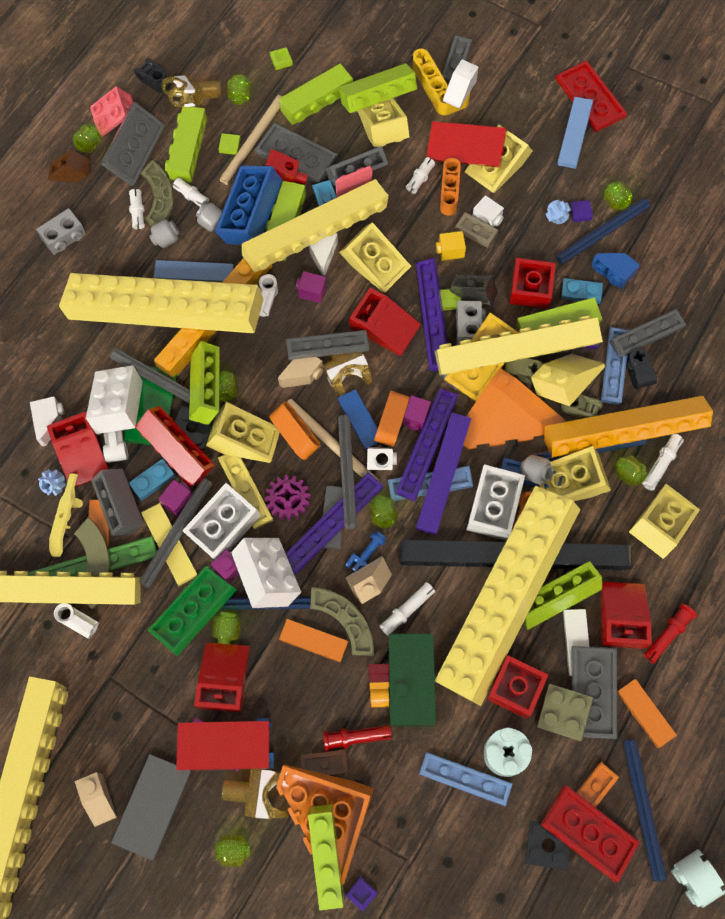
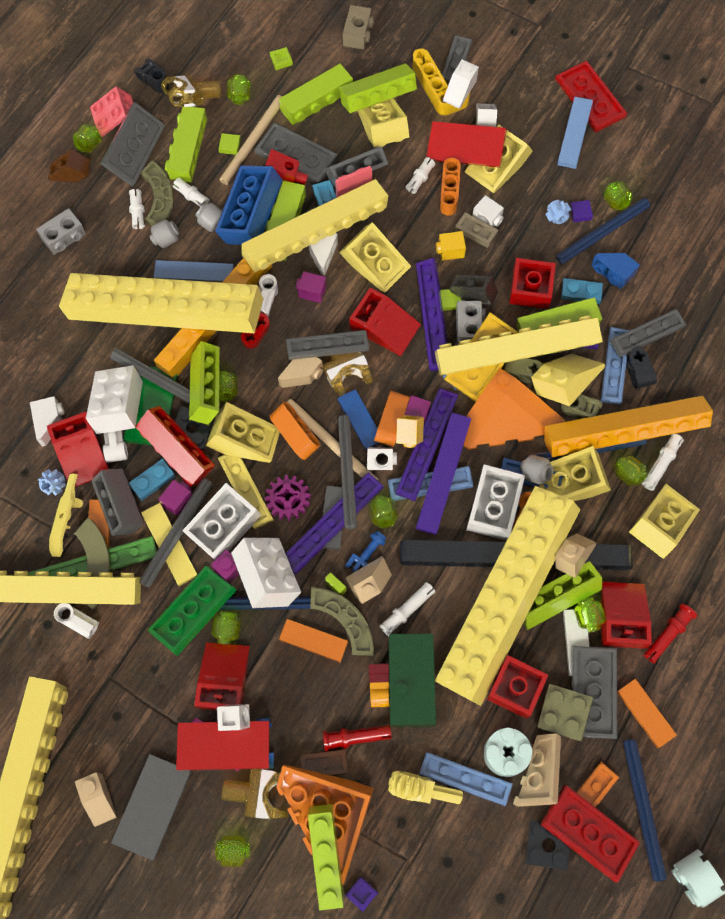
(233, 717): none -> white brick
(259, 333): none -> red beam
(335, 584): none -> lime tile
(357, 27): none -> dark tan brick
(410, 430): none -> brick
(420, 788): none -> light yellow gear
(486, 114): none -> white slope
(542, 777): none -> tan wing
(573, 554): none -> tan slope
(589, 614): none -> clear neon green head

